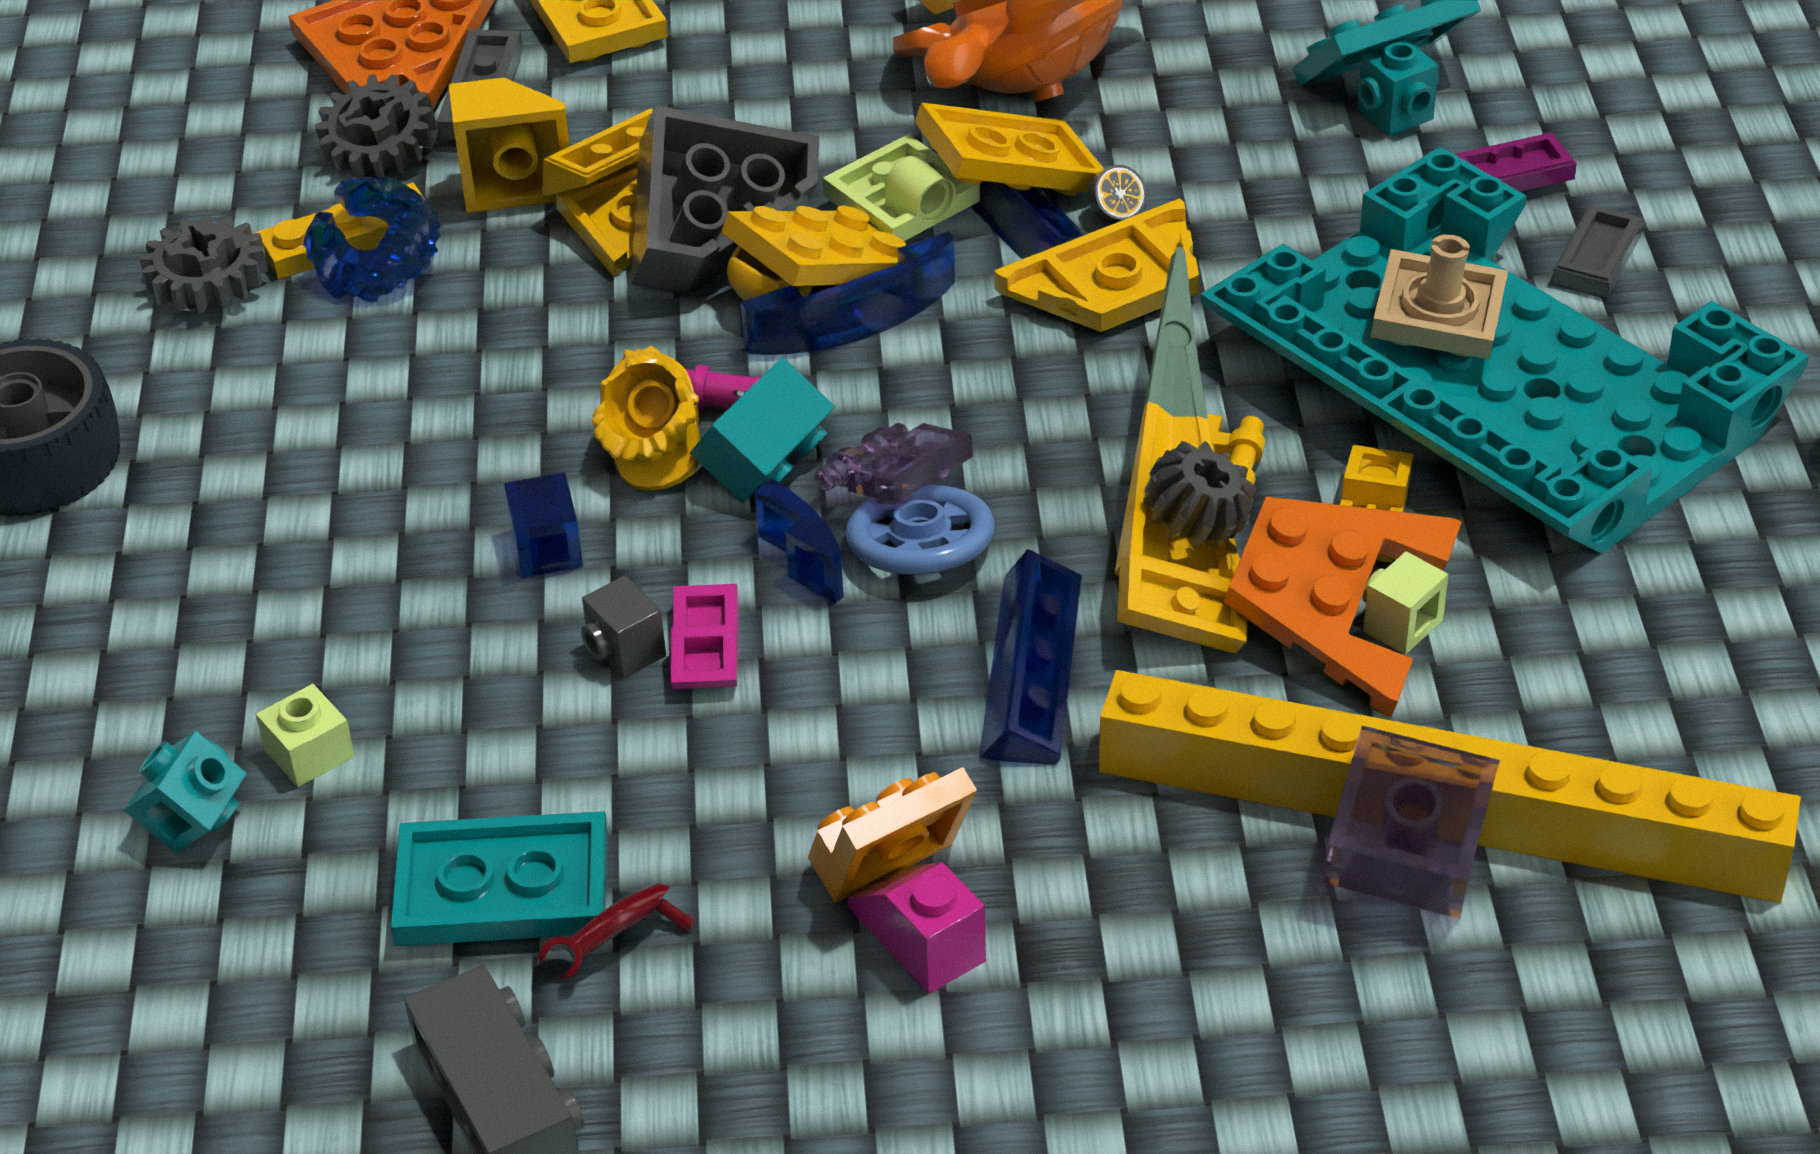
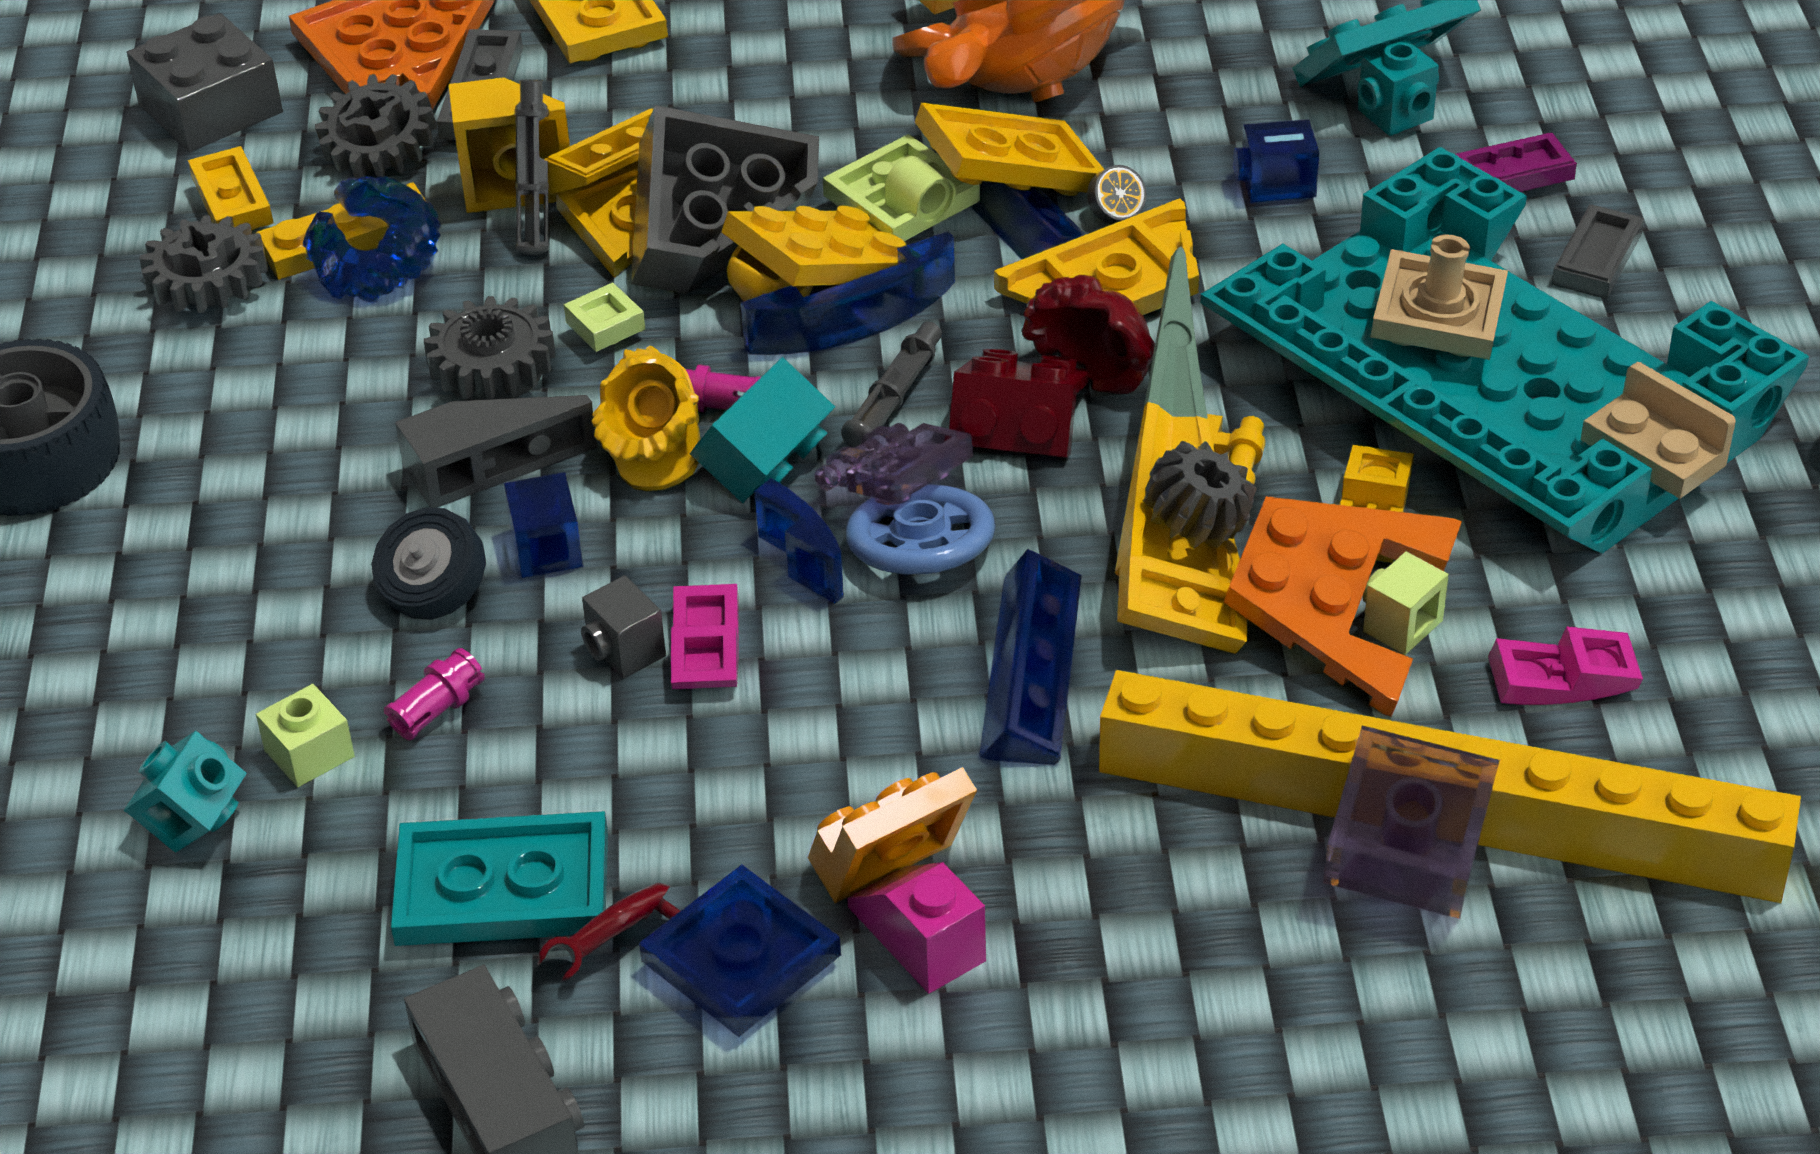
(204, 81): none -> dark grey brick
(230, 188): none -> yellow plate
(428, 563): none -> black wheel
(443, 687): none -> dark pink pin
(489, 442): none -> dark grey slope
(490, 350): none -> dark grey gear
(530, 168): none -> dark grey piece
(604, 317): none -> yellowish green plate
(740, 950): none -> clear blue plate
(888, 392): none -> dark grey piece
(1017, 402): none -> dark red bracket
(1095, 328): none -> dark red hair
(1278, 161): none -> clear blue brick
(1578, 669): none -> dark pink slope
(1665, 429): none -> tan bracket

